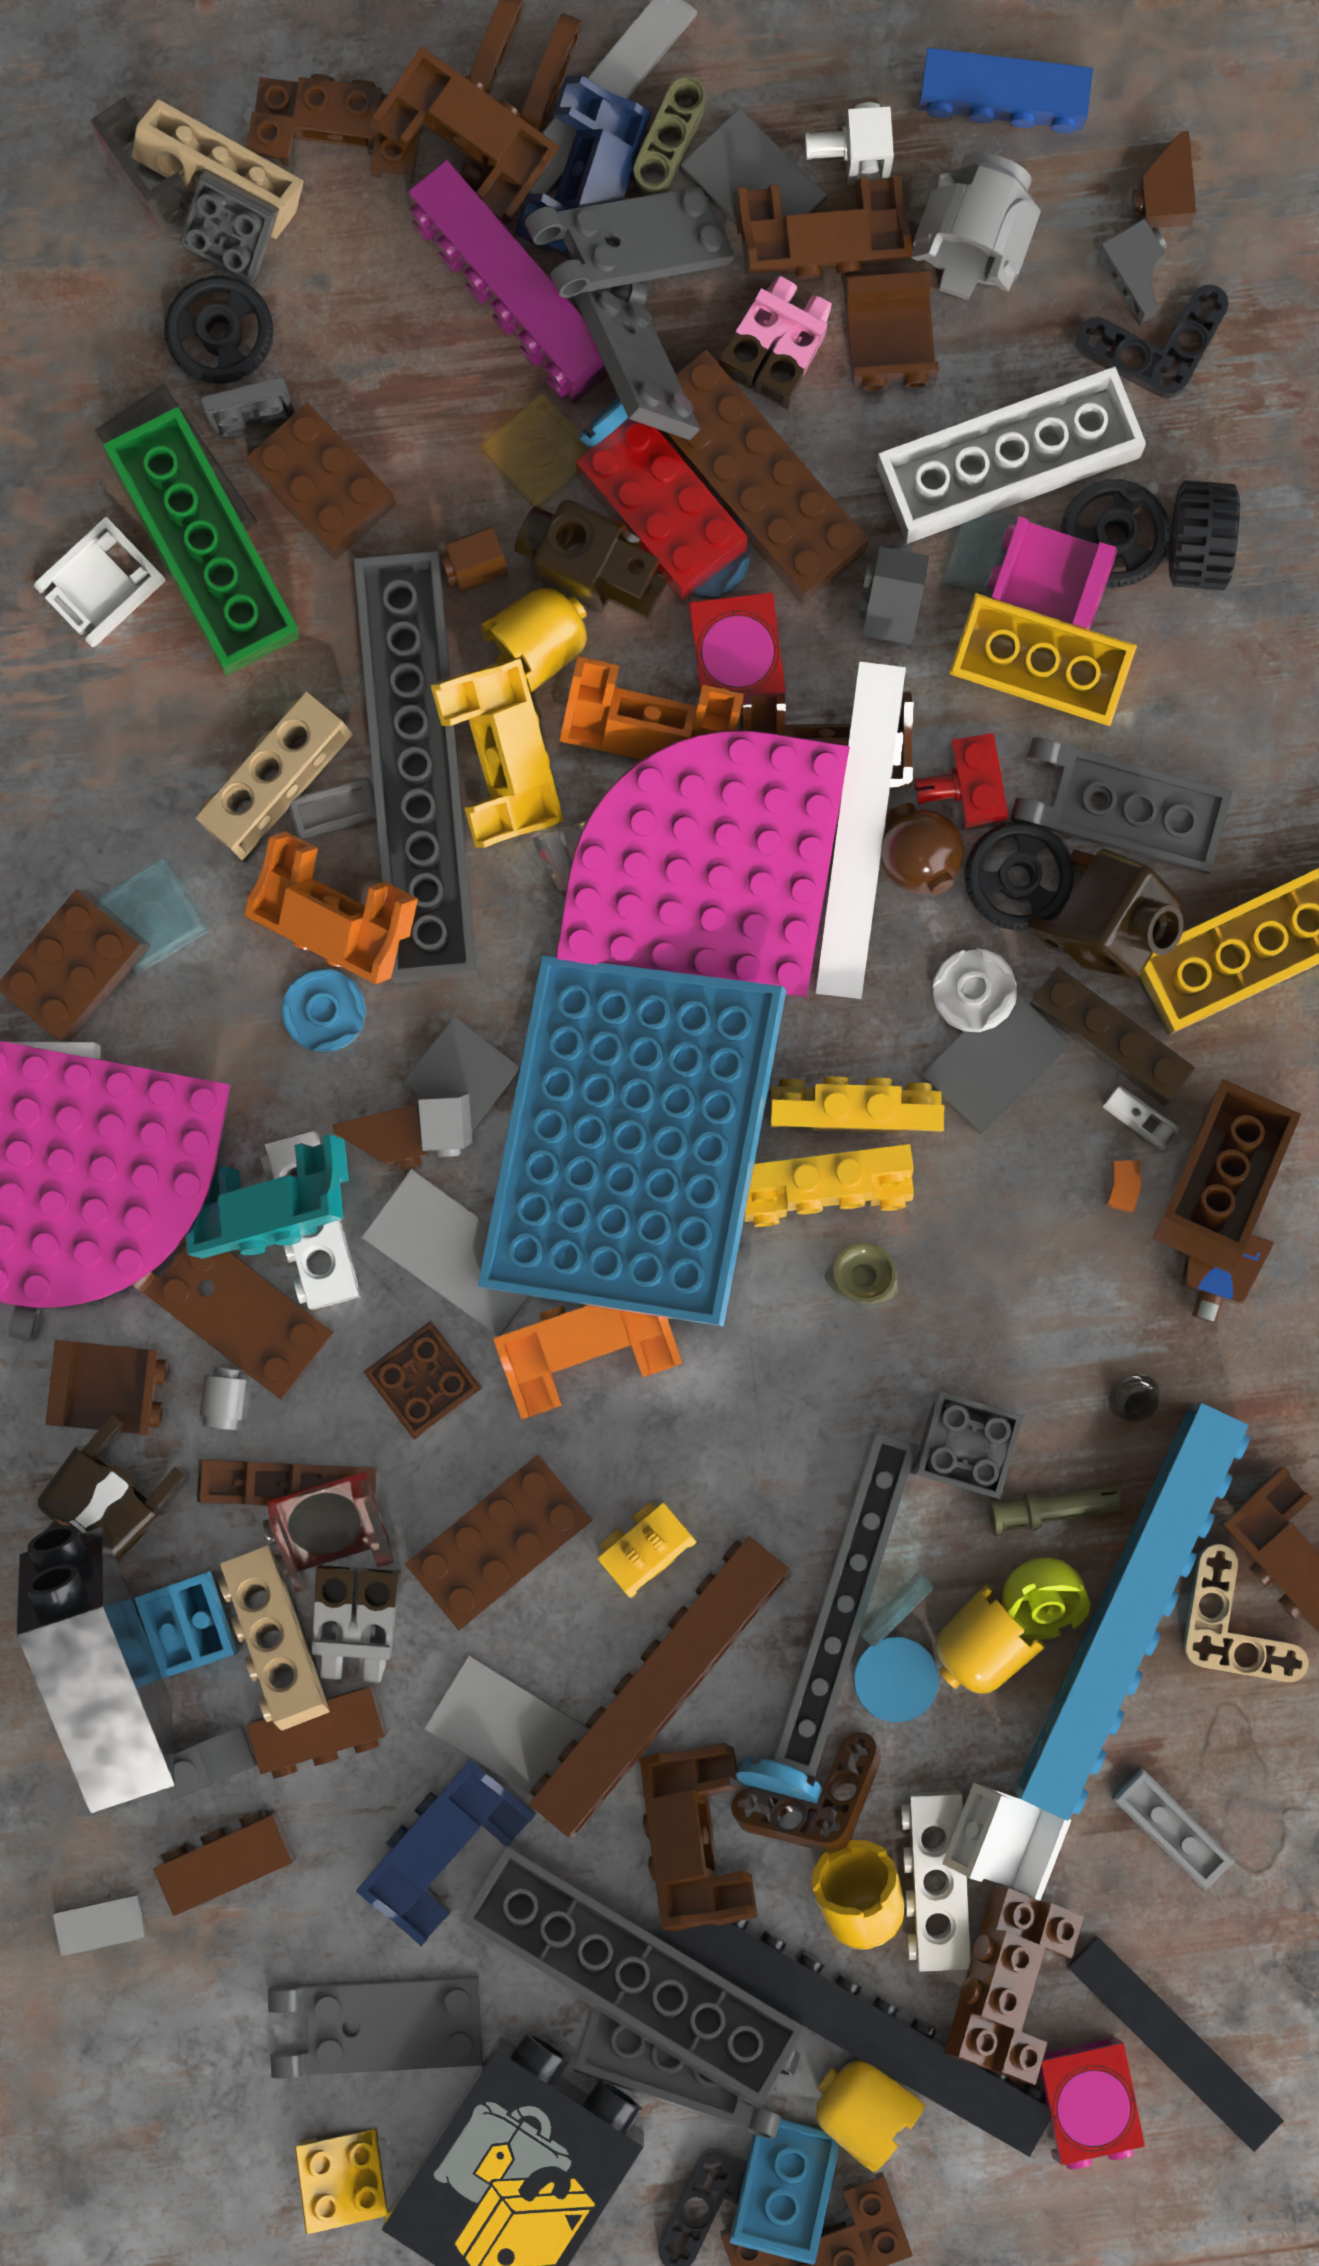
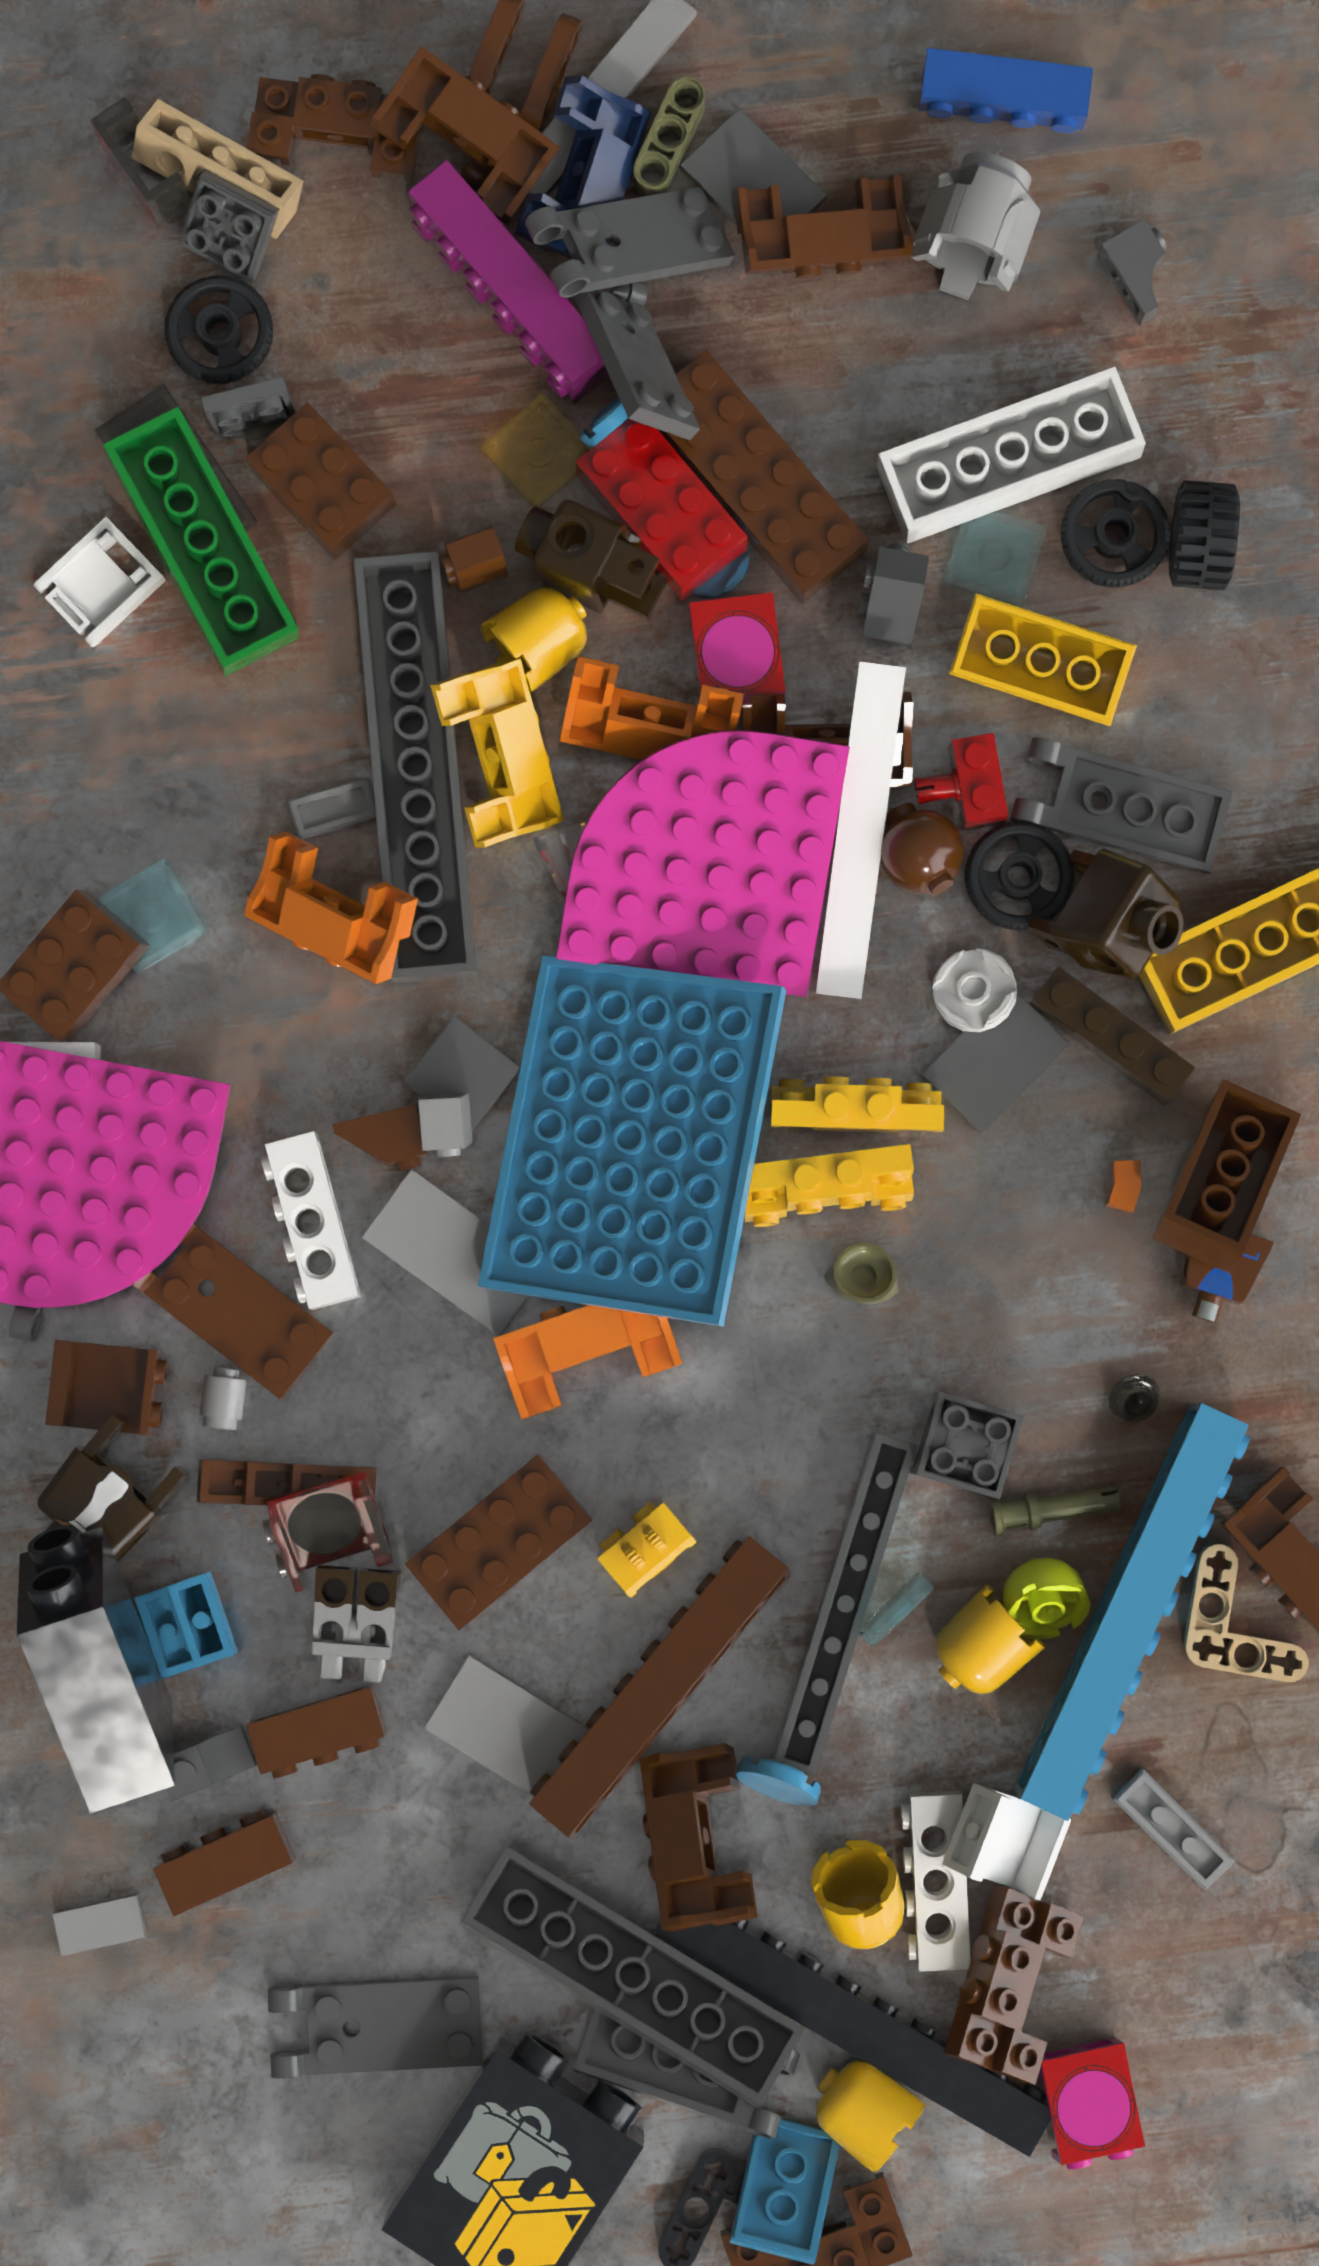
(272, 798): tan brick -> none
(272, 1210): teal bracket -> none
(304, 1696): tan brick -> none
(323, 1010): dark azure tile -> none
(340, 2180): yellow hinge -> none
(422, 1380): reddish brown tile -> none
(425, 1849): dark blue bracket -> none
(787, 331): hips -> none
(814, 1815): reddish brown beam -> none
(863, 143): white brick -> none
(891, 330): reddish brown panel -> none
(896, 1679): dark azure tile -> none
(1052, 573): dark pink panel -> none
(1134, 1114): white bar -> none
(1156, 359): black beam -> none
(1167, 187): reddish brown slope -> none
(1175, 2043): black tile -> none

